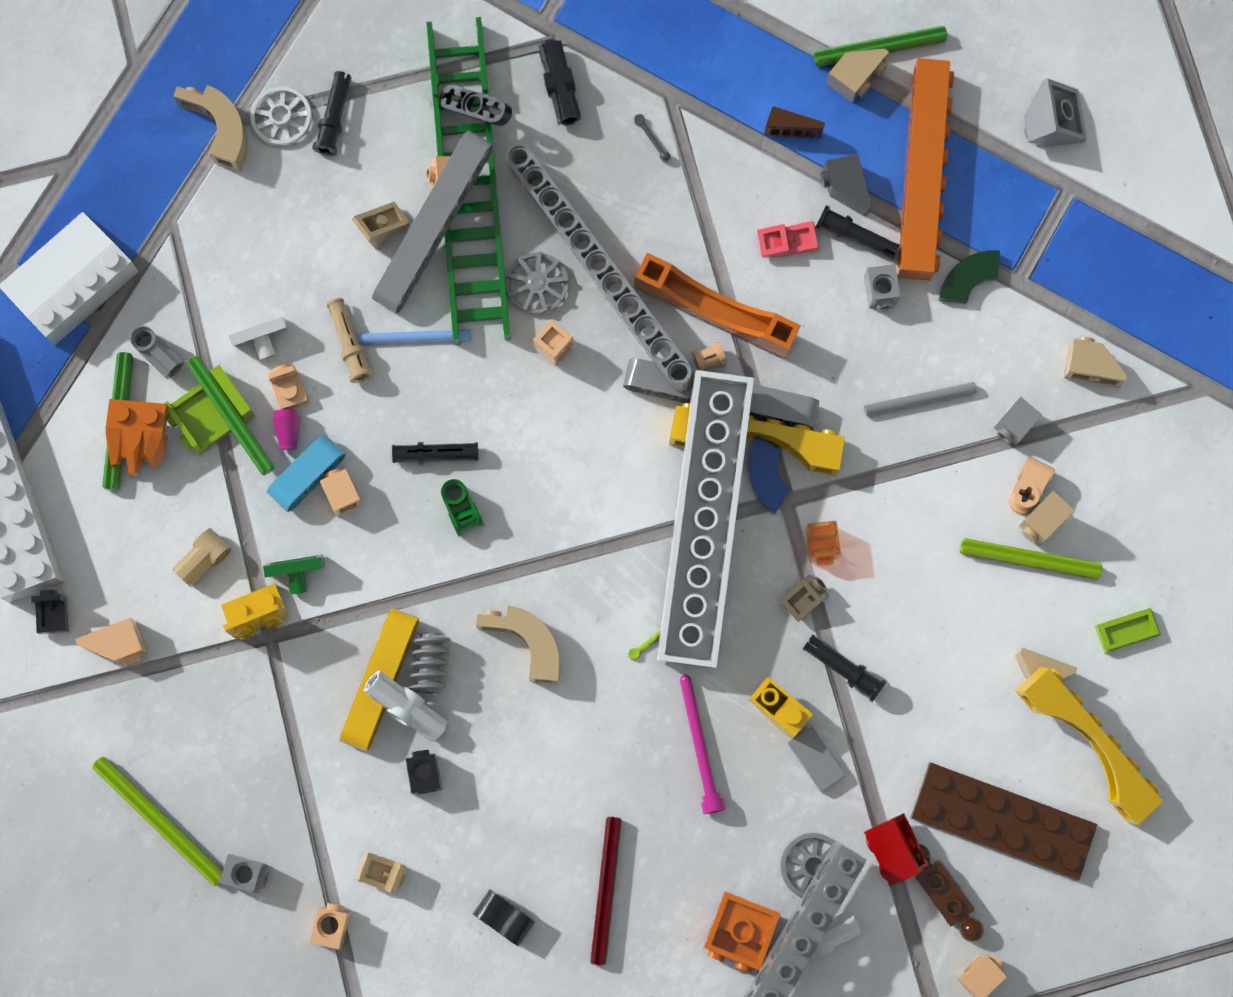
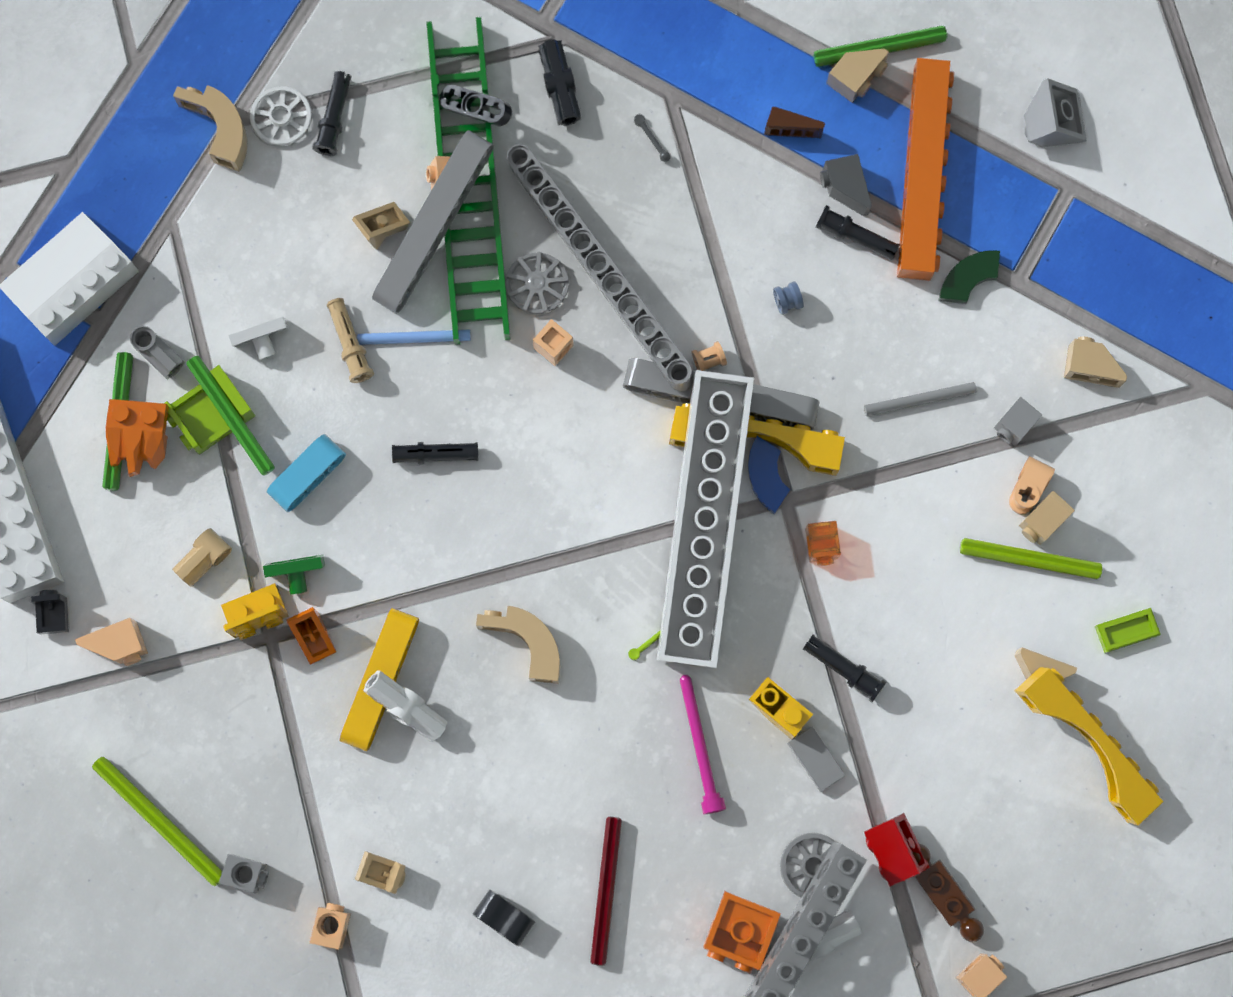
(287, 428): dark pink cone -> none
(288, 386): light nougat bracket -> none
(311, 635): none -> orange slope
(340, 491): light nougat brick -> none
(429, 663): light grey piece -> none
(430, 784): black brick -> none
(461, 509): green piece -> none
(752, 324): orange arch -> none
(788, 240): coral slope -> none
(788, 297): none -> sand blue wheel
(805, 597): dark tan bracket -> none
(882, 275): light grey brick -> none
(1004, 821): reddish brown plate -> none

